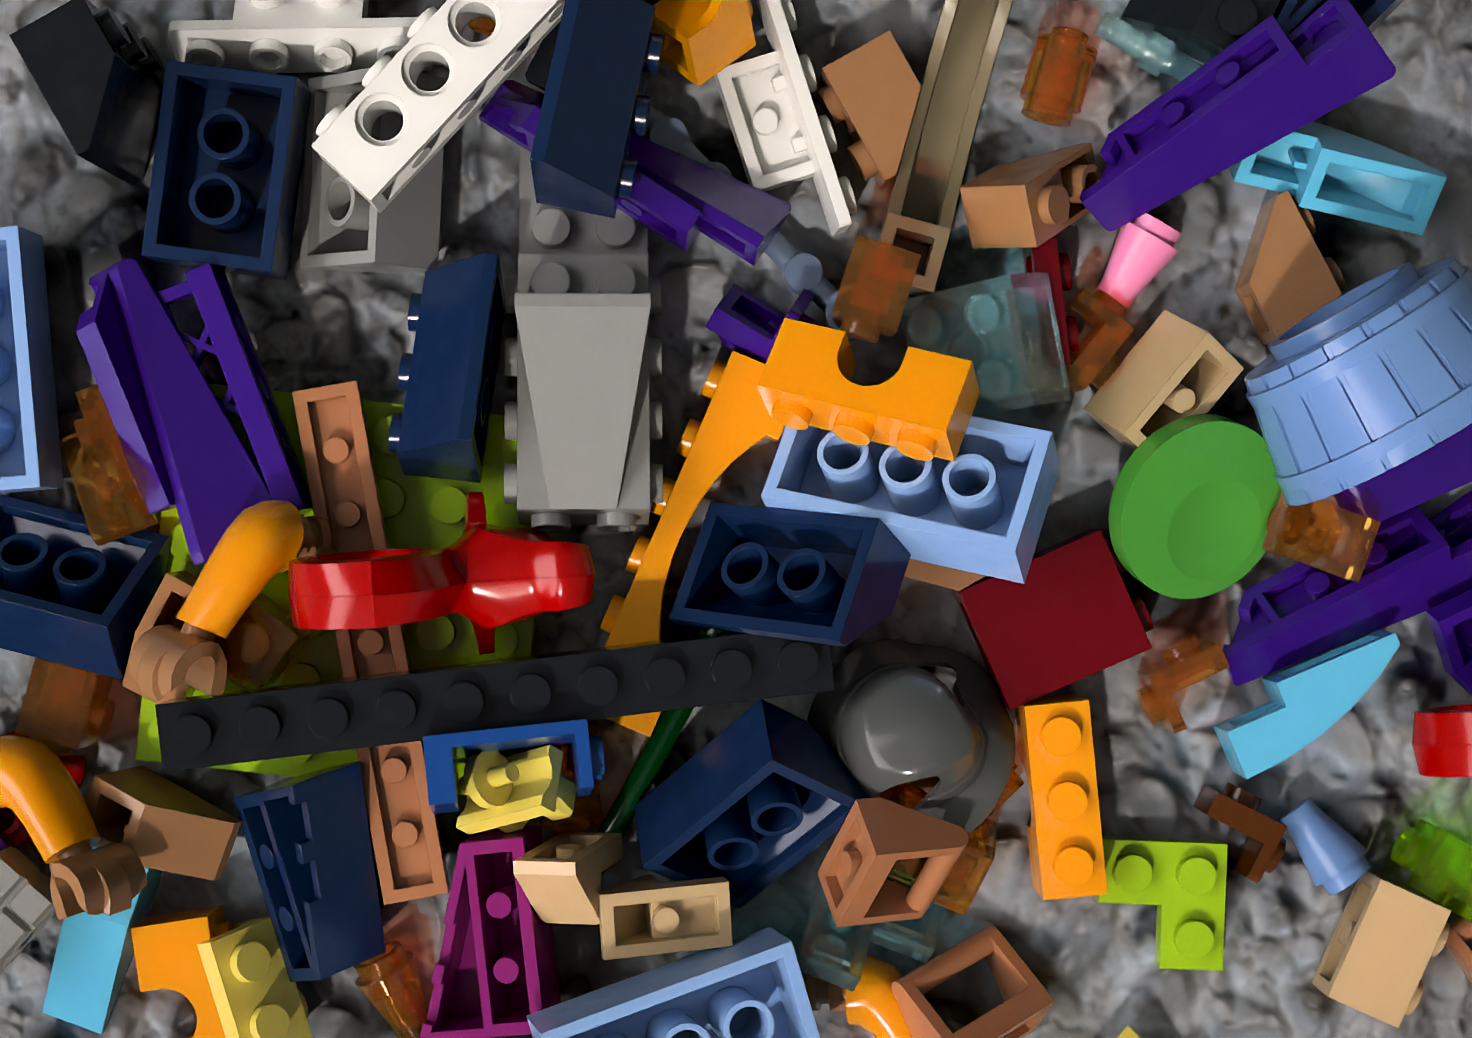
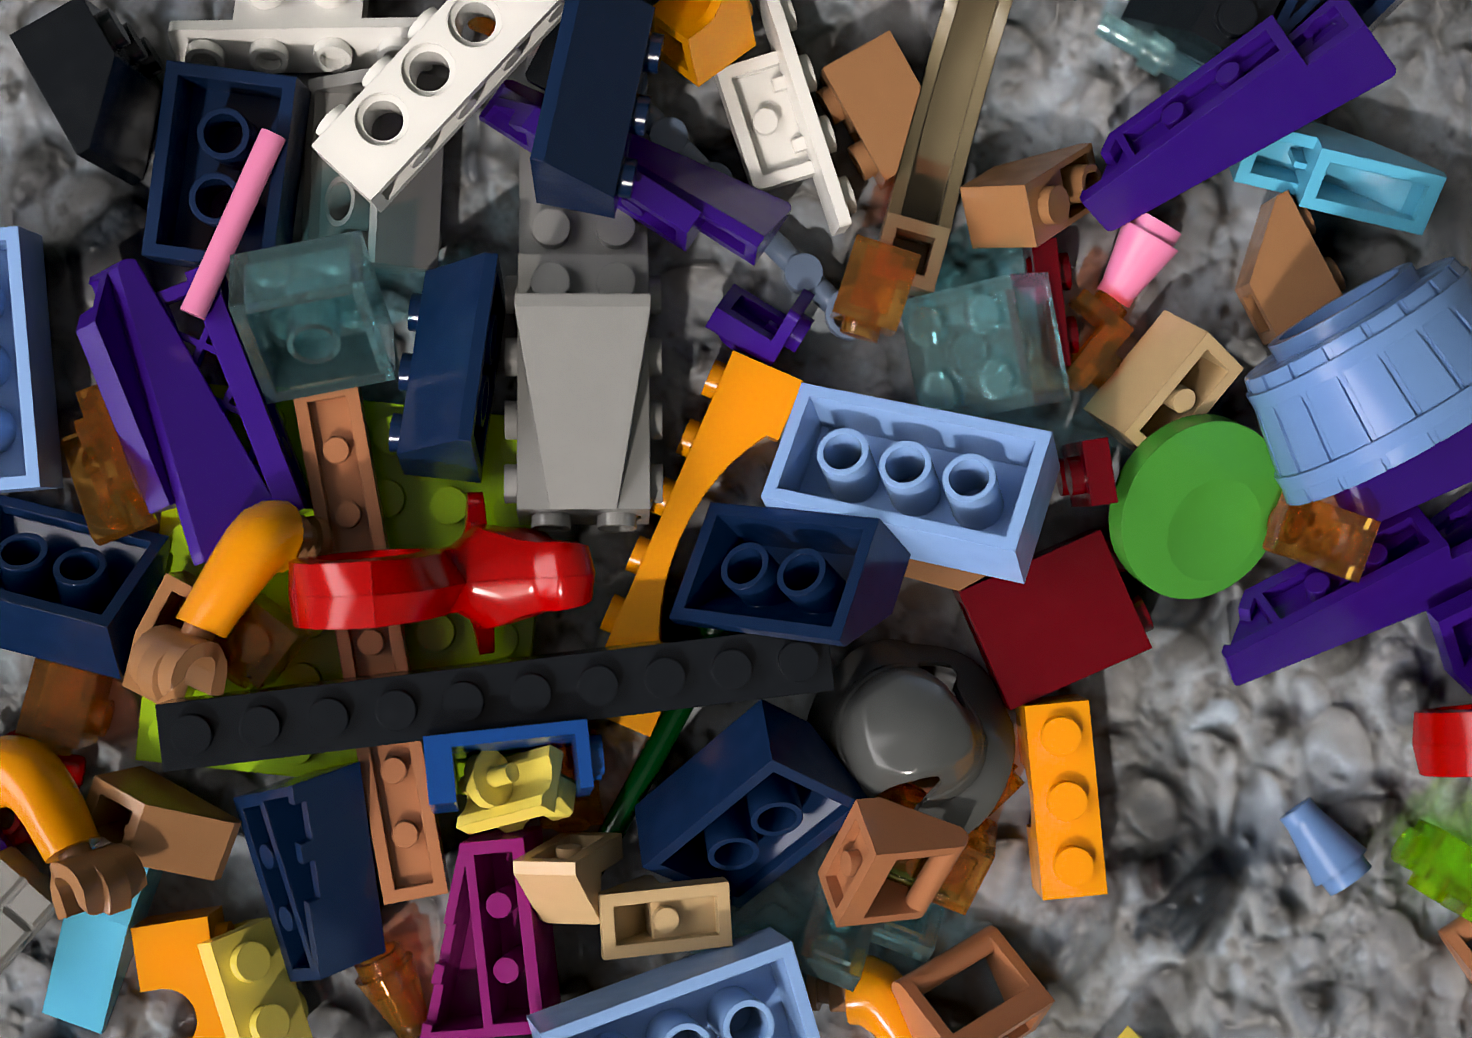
(233, 224): none -> bright pink bar
(312, 317): none -> clear light blue brick
(916, 410): light orange arch -> none
(1057, 76): clear orange brick -> none
(1087, 473): none -> dark red plate
(1182, 666): clear orange bracket -> none
(1187, 886): lime plate -> none
(1239, 810): reddish brown bracket -> none
(1304, 703): medium azure slope -> none
(1382, 949): tan brick -> none

